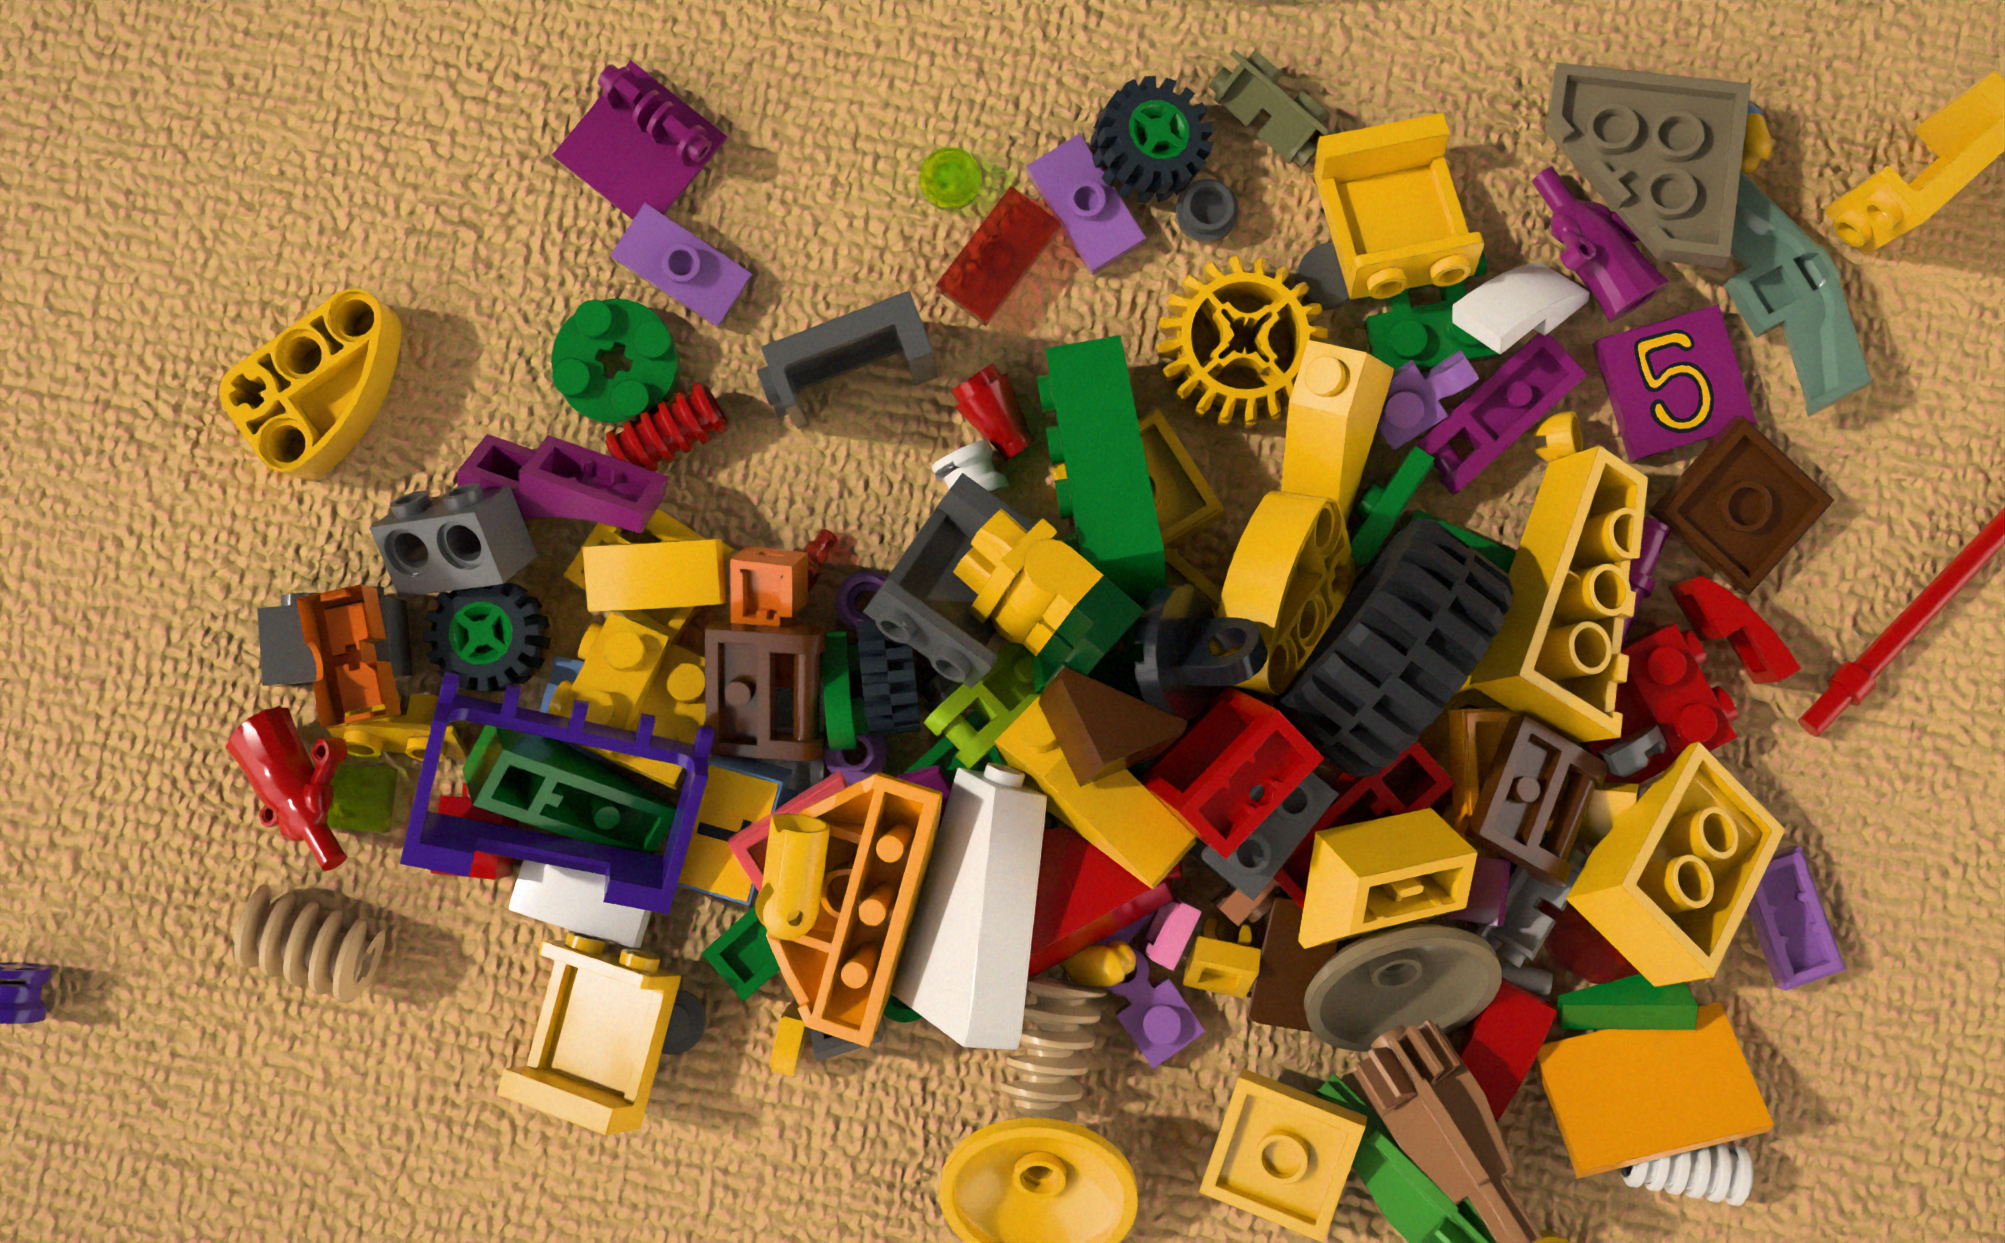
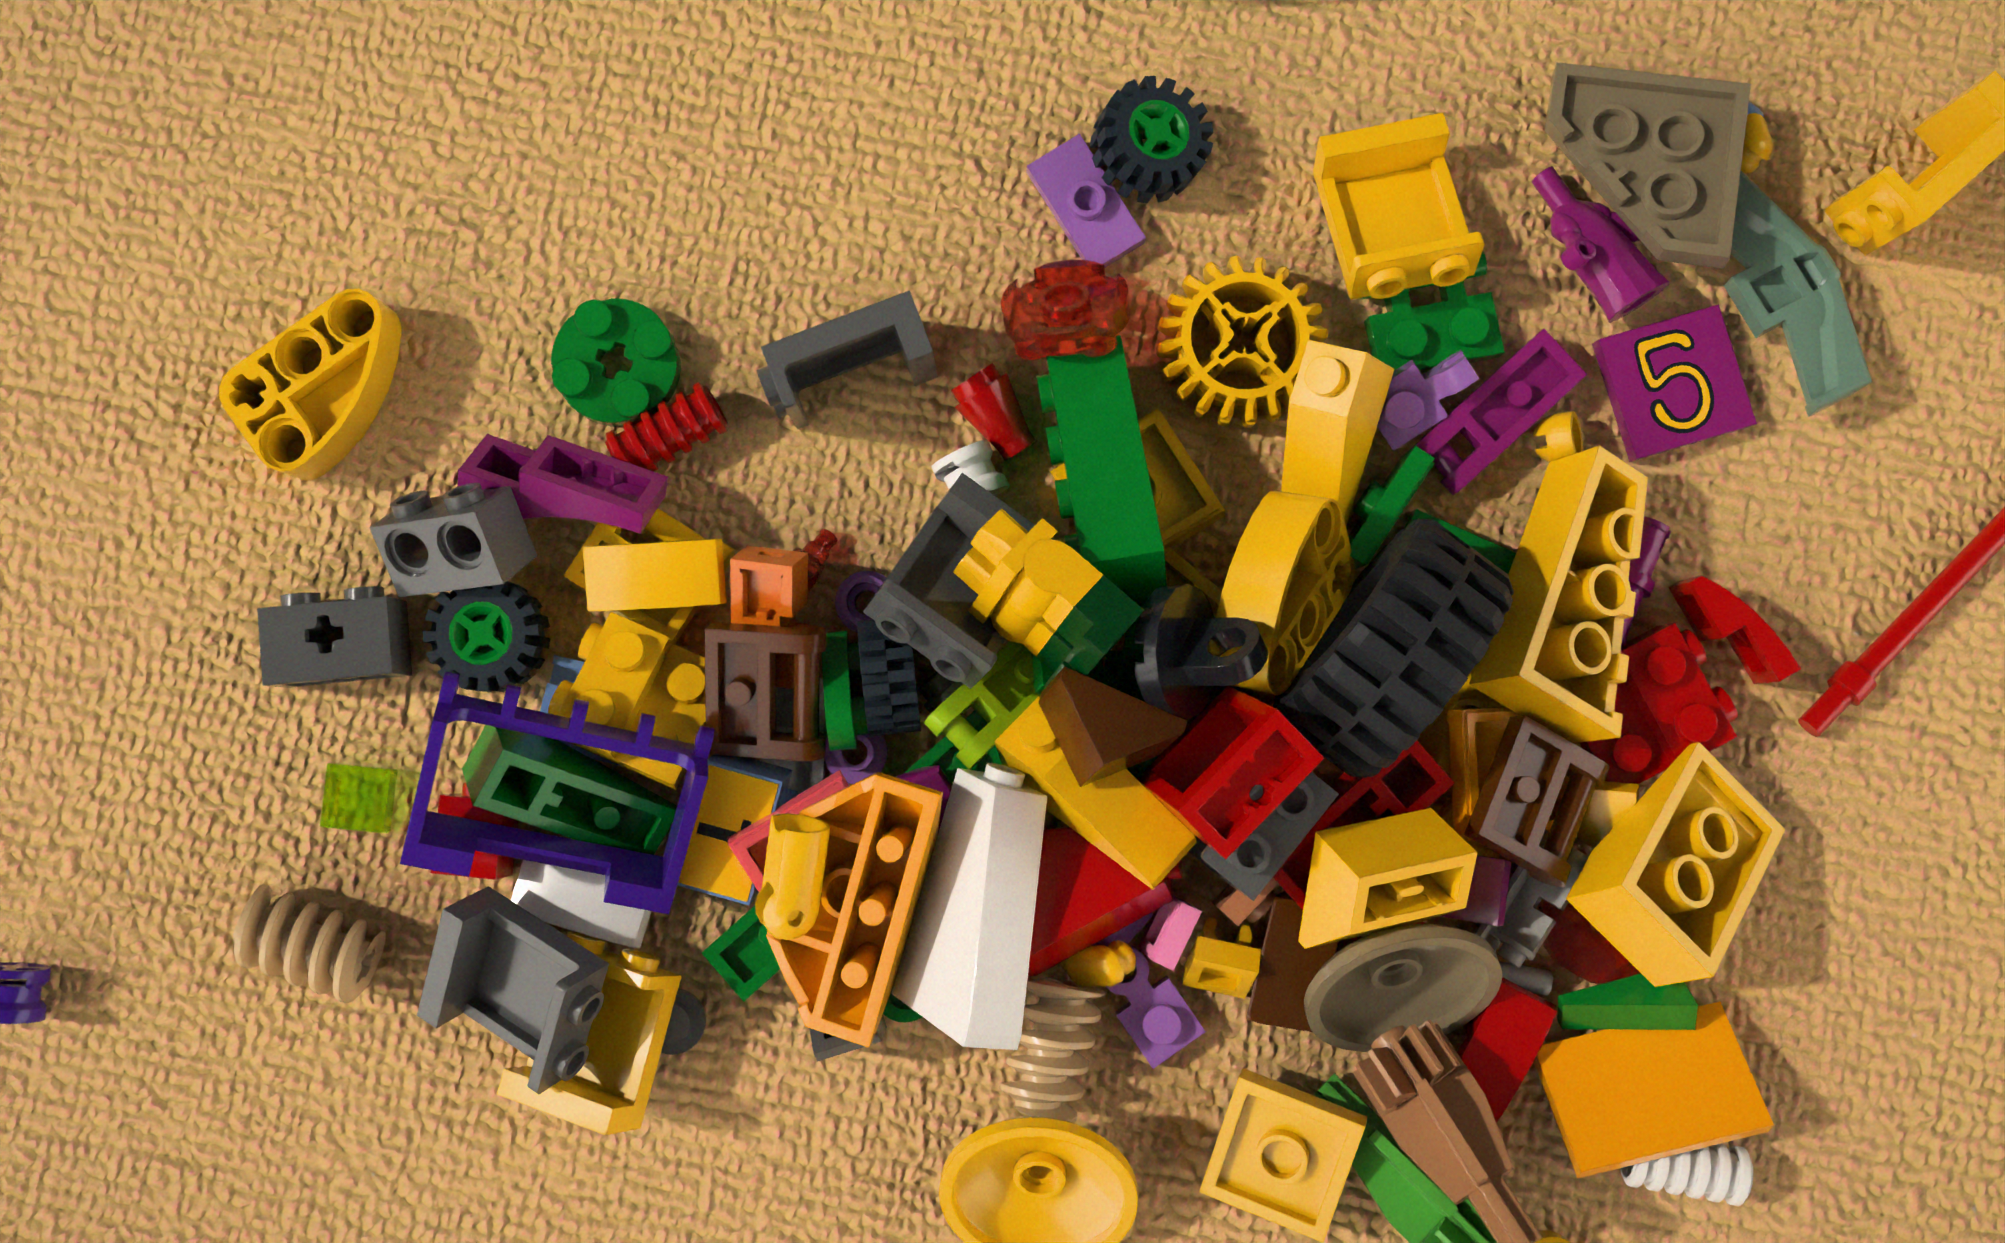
(287, 782): red piece -> none
(346, 655): orange piece -> none
(401, 732): yellow hinge -> none
(516, 982): none -> dark grey panel
(639, 142): magenta hinge -> none
(681, 265): medium lavender plate -> none
(788, 1042): yellow tile -> none
(950, 178): clear neon green plate -> none
(998, 256): clear red plate -> none
(1089, 325): none -> clear red plate
(1206, 210): dark grey plate -> none
(1254, 89): olive hinge -> none
(1323, 276): dark grey tile -> none
(1517, 303): white slope -> none
(1632, 751): dark grey tile -> none
(1741, 505): reddish brown plate -> none
(1793, 923): medium lavender plate -> none

